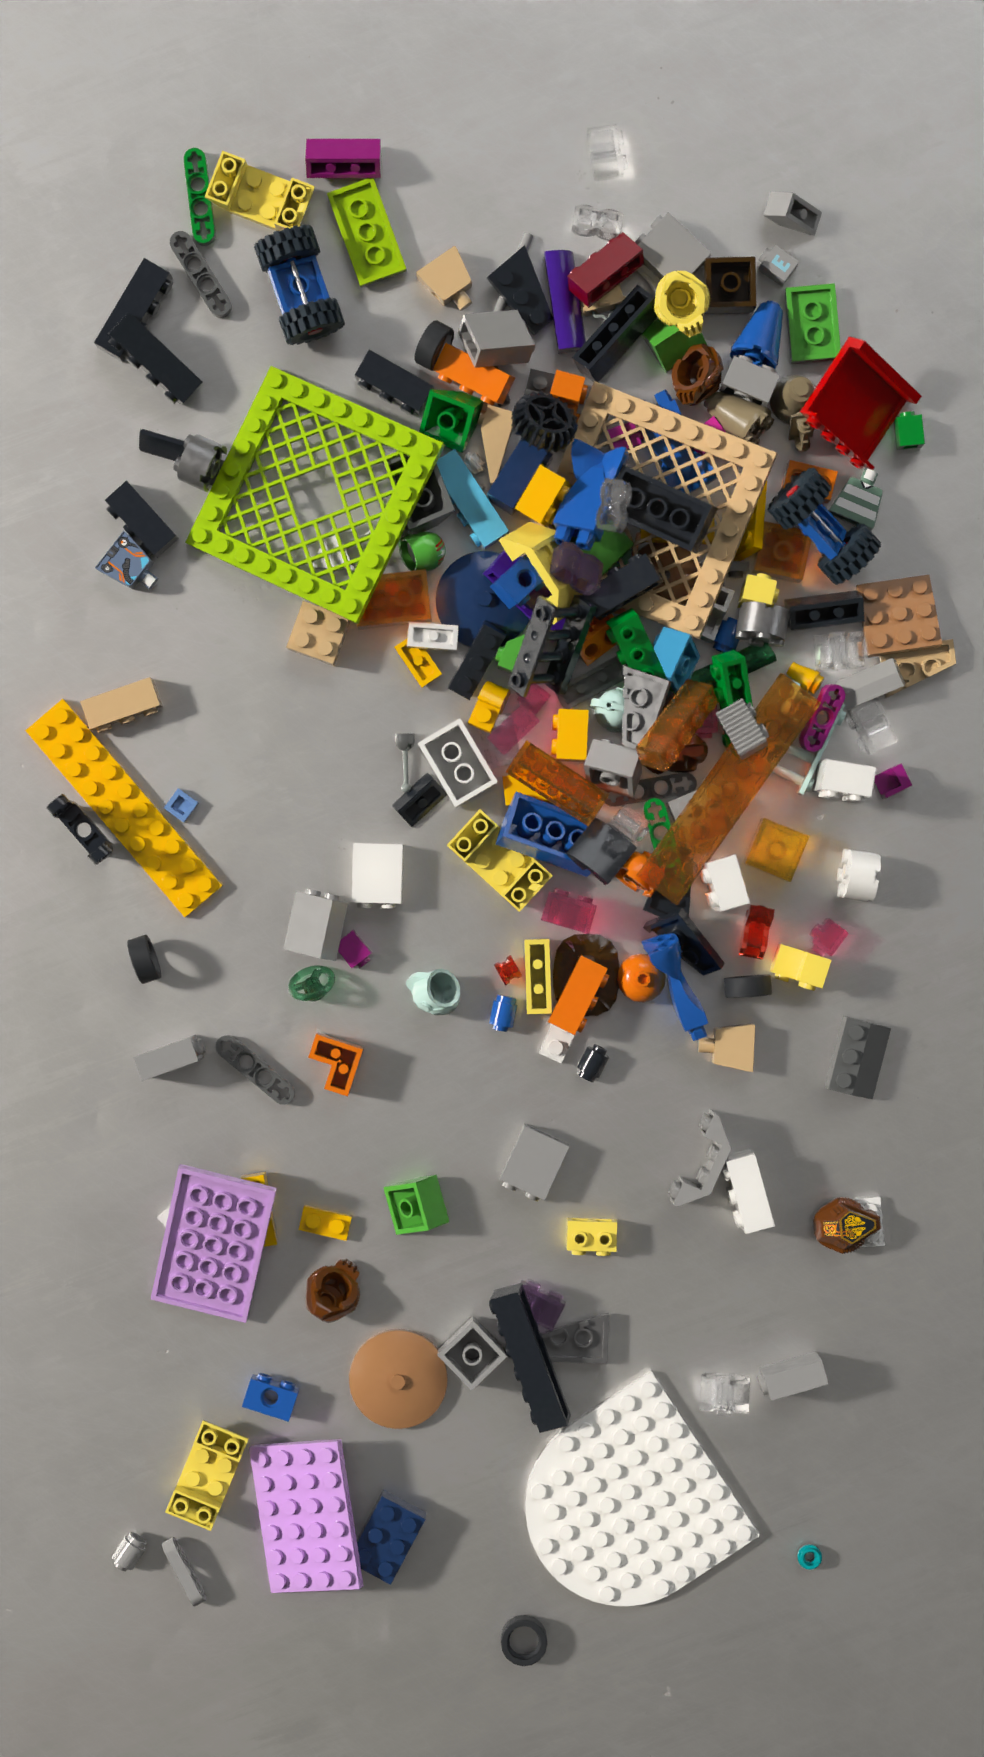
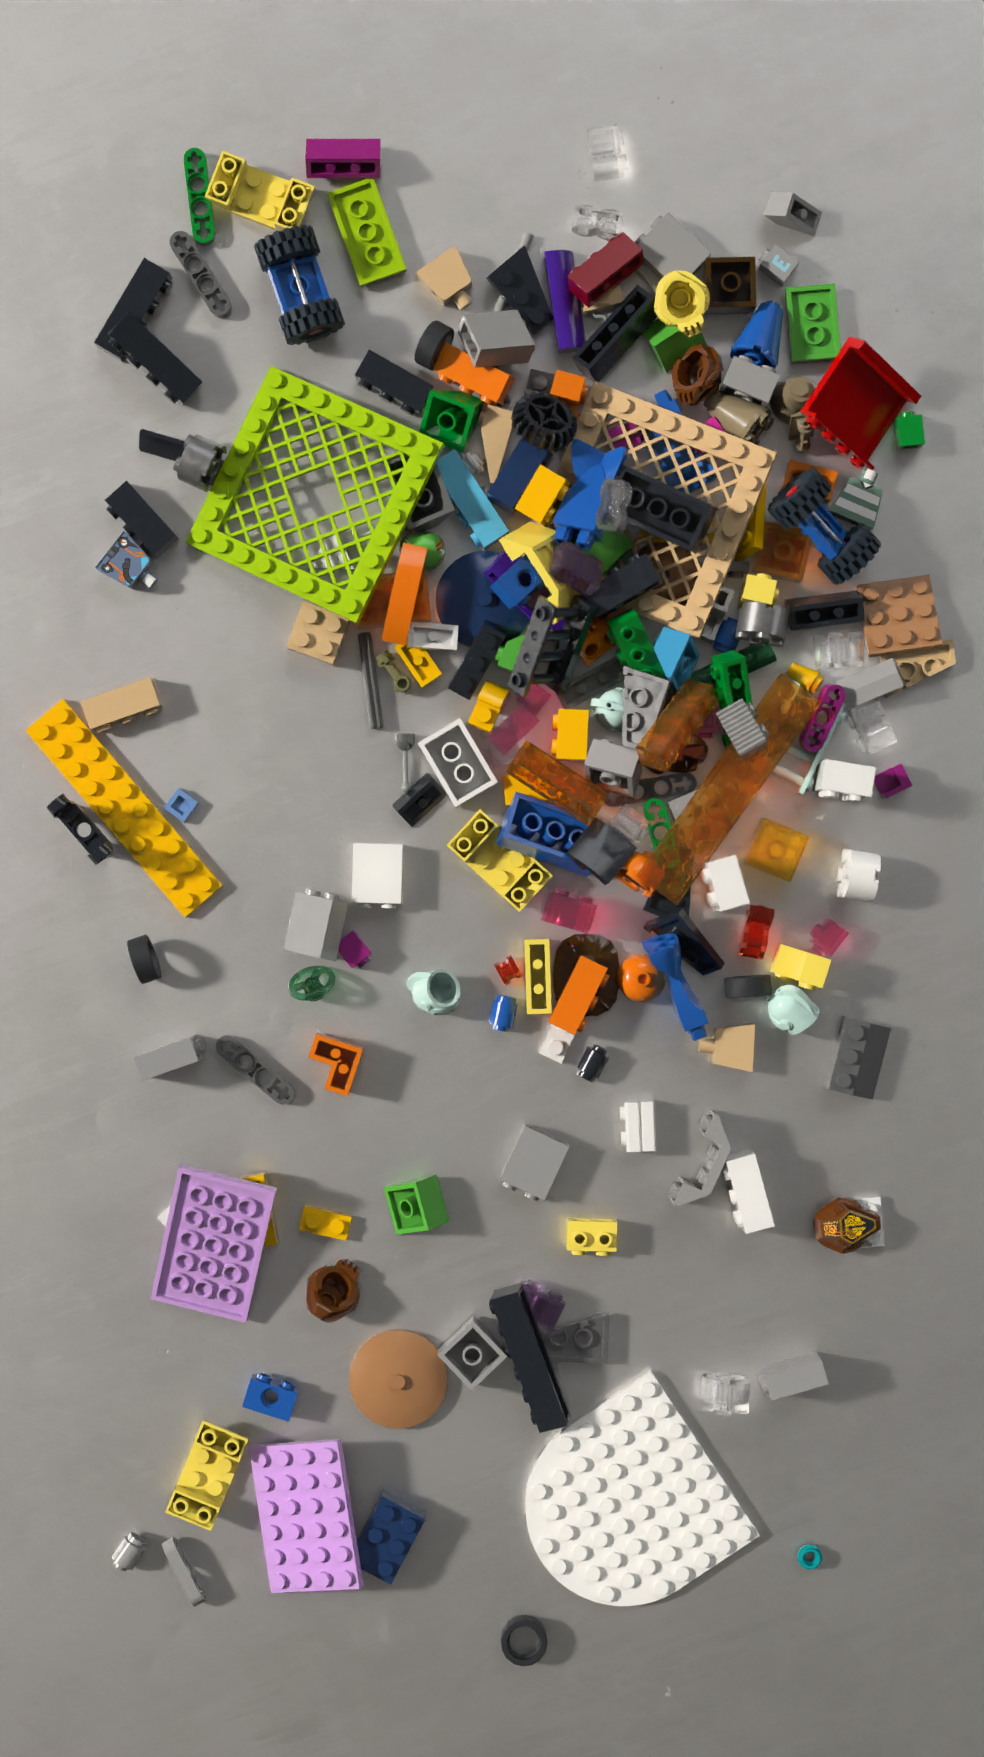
(370, 680): none -> dark grey axle
(402, 683): none -> olive bar
(404, 594): none -> orange slope
(639, 1125): none -> white brick
(791, 1009): none -> light aqua helmet

